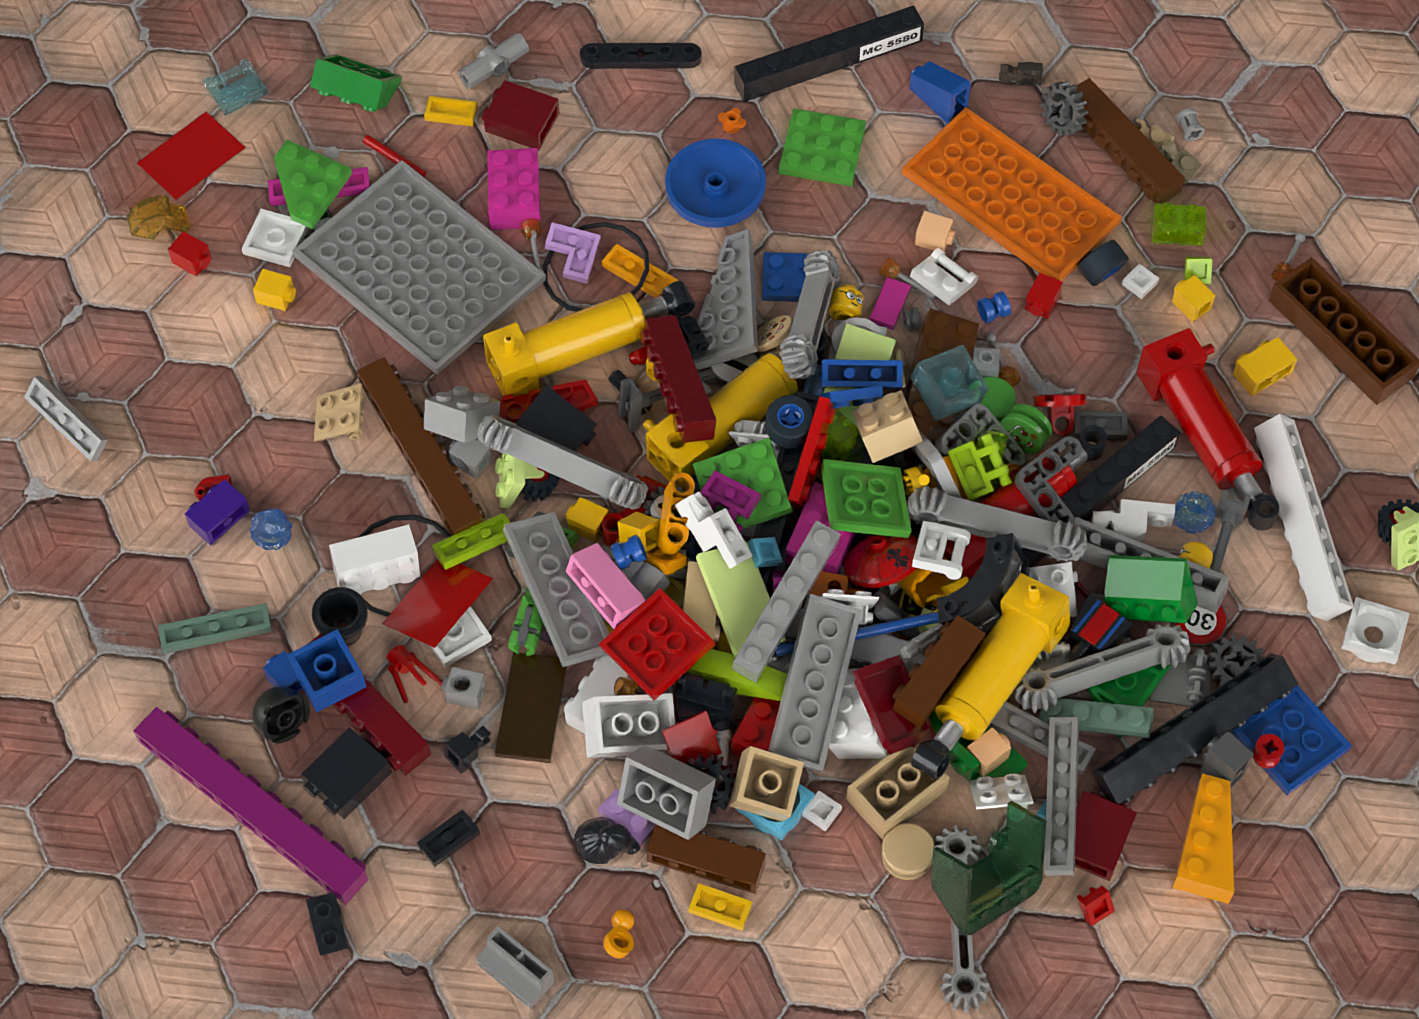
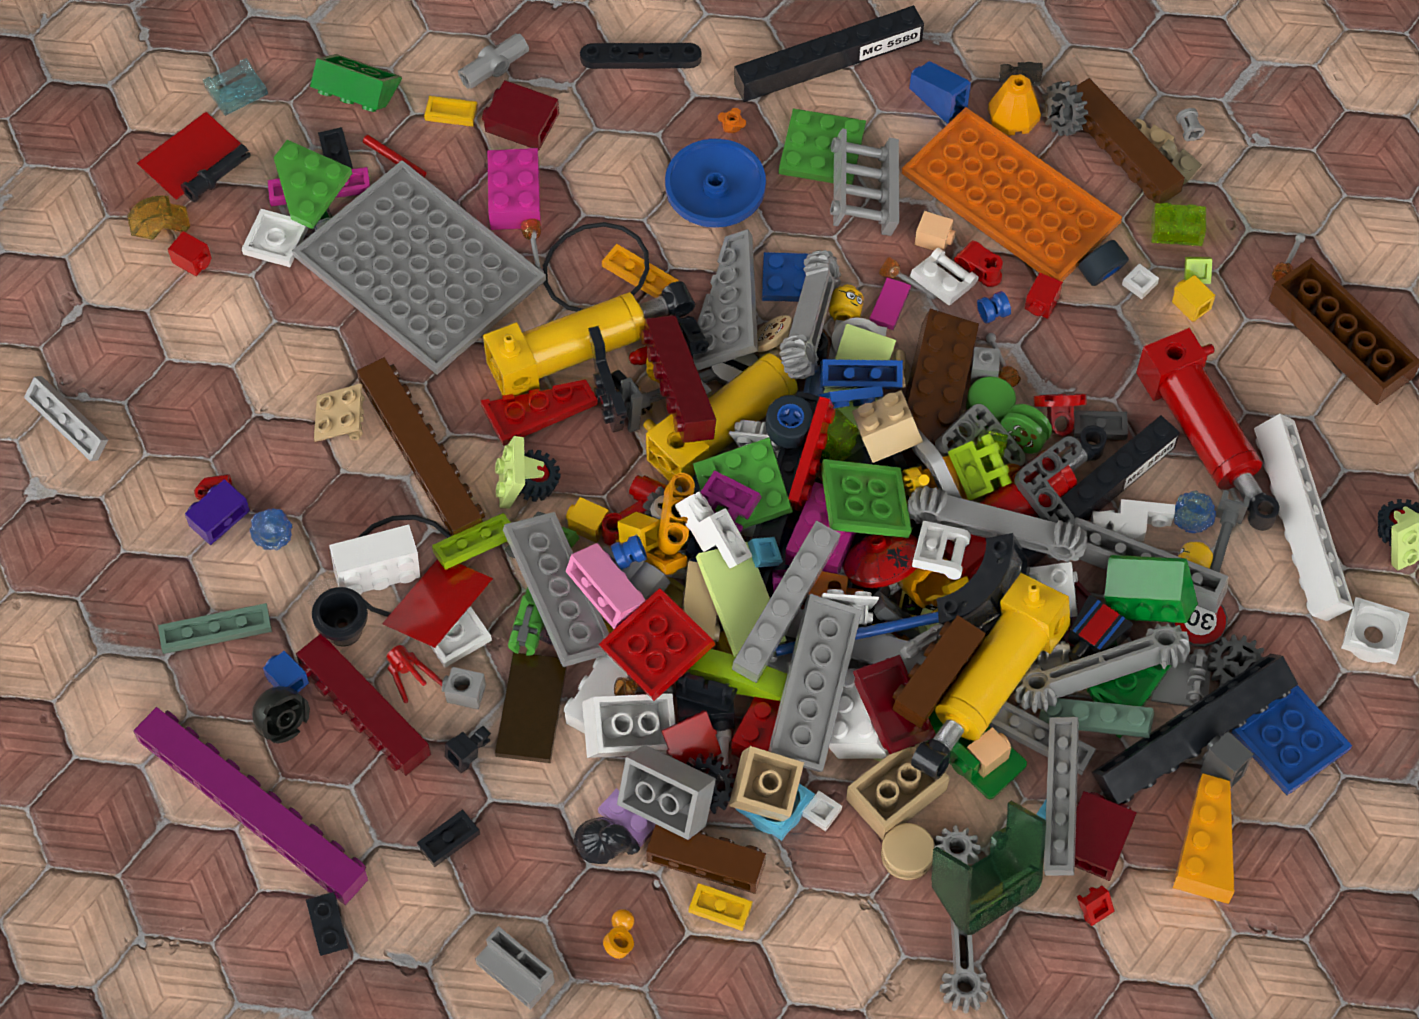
(207, 178): none -> black pin
(274, 290): yellow brick -> none
(326, 670): blue brick -> none
(335, 146): none -> black plate
(345, 774): black brick -> none
(458, 413): light grey brick -> none
(470, 456): light grey brick -> none
(558, 421): black brick -> none
(562, 462): light grey arm -> none
(578, 245): lavender plate -> none
(613, 405): none -> black wing
(887, 175): none -> light grey fence
(911, 319): dark grey bush -> none
(949, 382): clear light blue brick -> none
(980, 261): none -> red piece
(999, 791): white hinge -> none
(1015, 106): none -> light orange cone
(1264, 366): yellow brick -> none
(1265, 757): red wheel -> none

